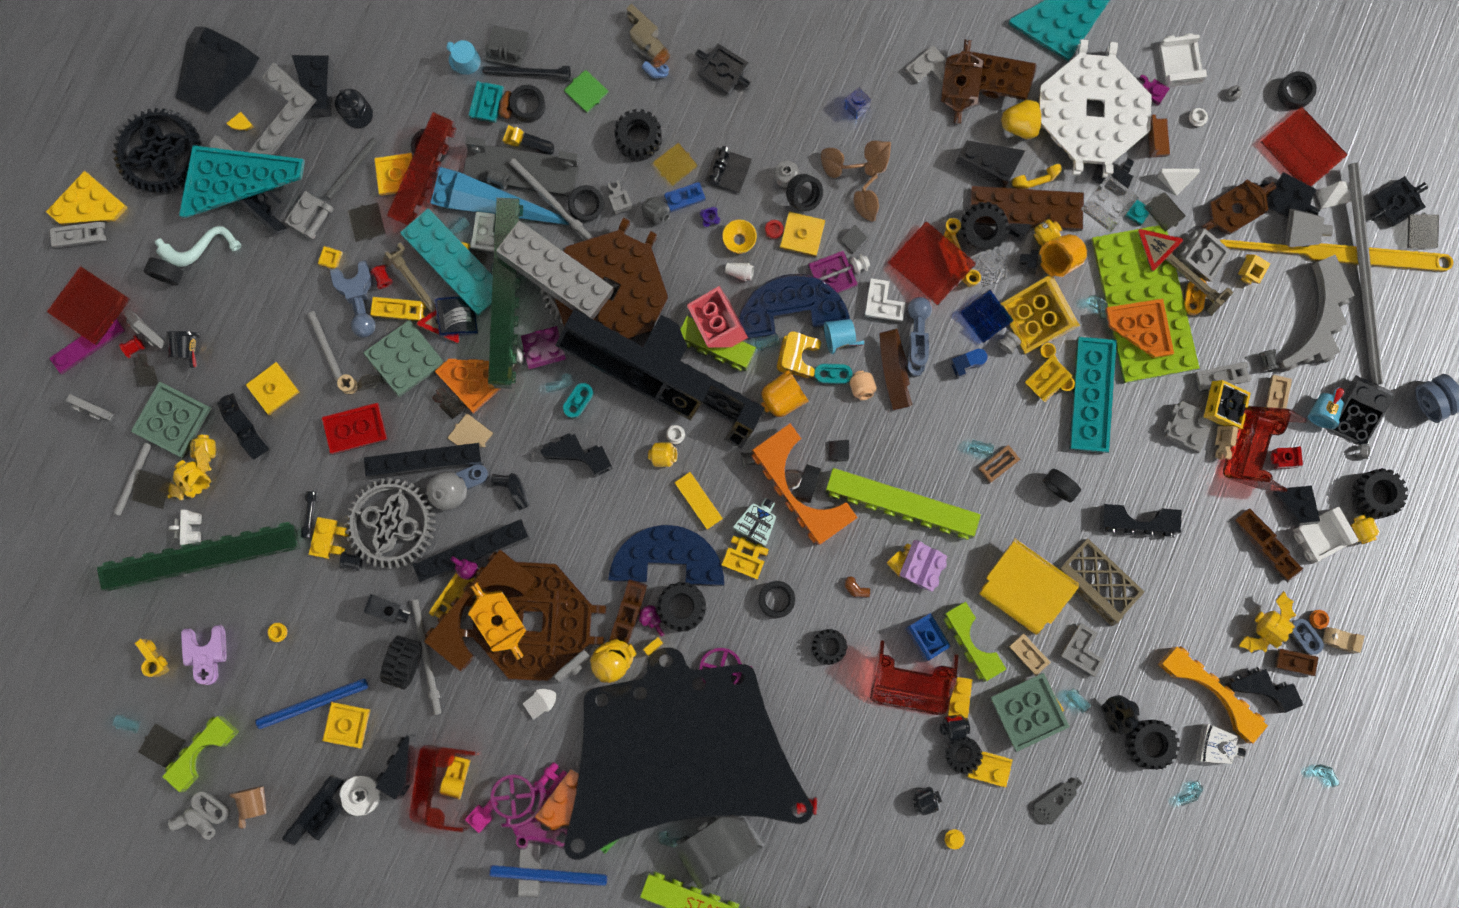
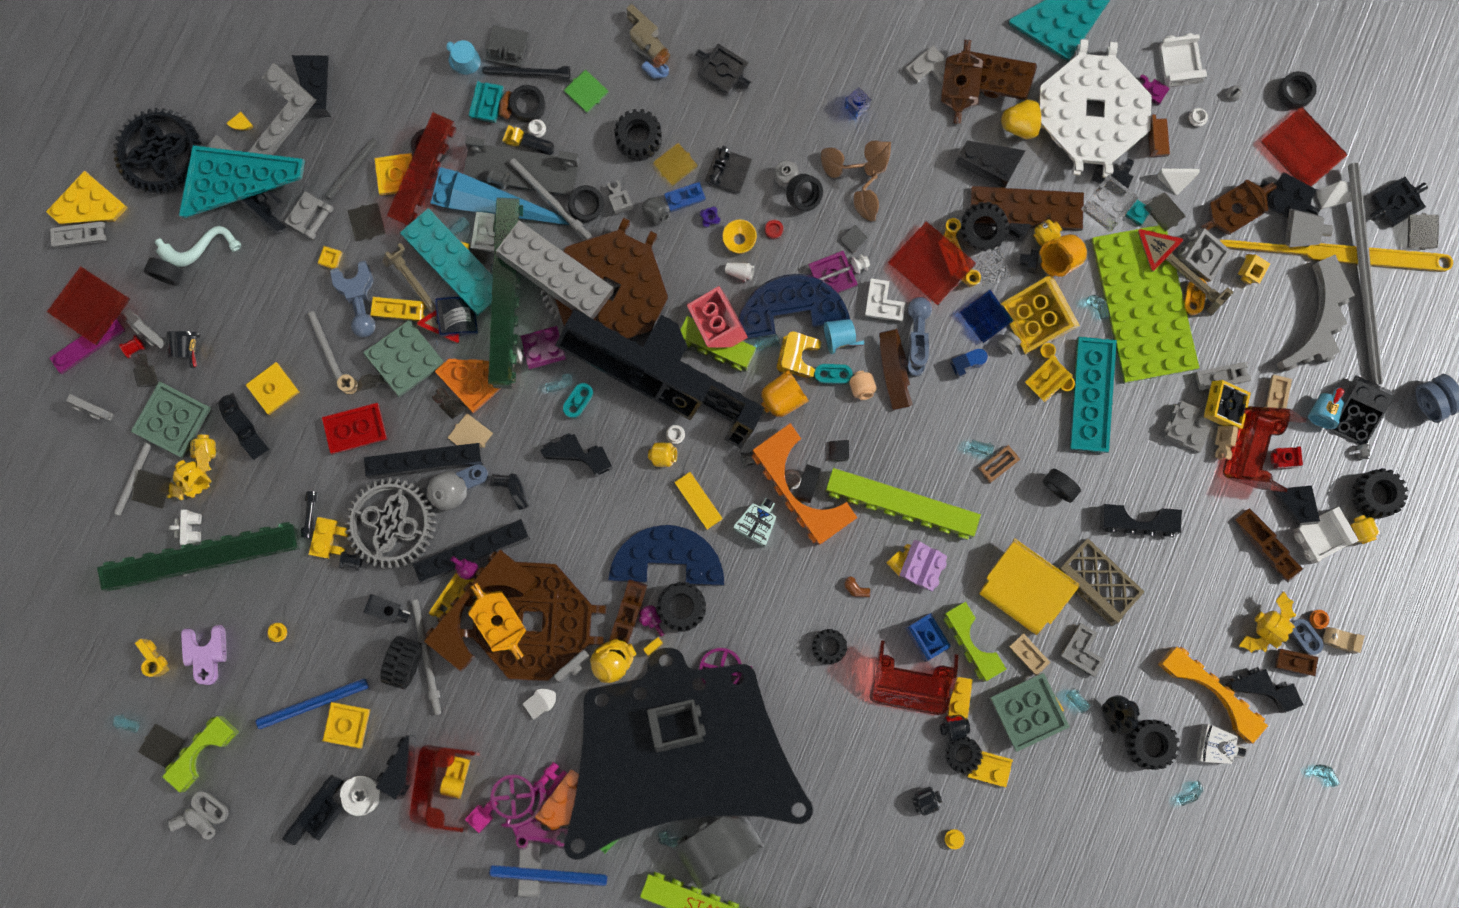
(212, 68): black wedge -> none
(249, 803): medium nougat hat -> none
(353, 108): black piece -> none
(381, 276): red bush -> none
(536, 128): none -> white plate
(656, 713): none -> dark grey window
(744, 563): yellow plate -> none
(791, 596): black tyre -> none
(800, 808): red bush -> none
(802, 234): yellow plate -> none
(1021, 182): yellow bar -> none
(1052, 808): dark grey piece -> none
(1143, 325): orange plate -> none
(1269, 360): dark grey bush -> none

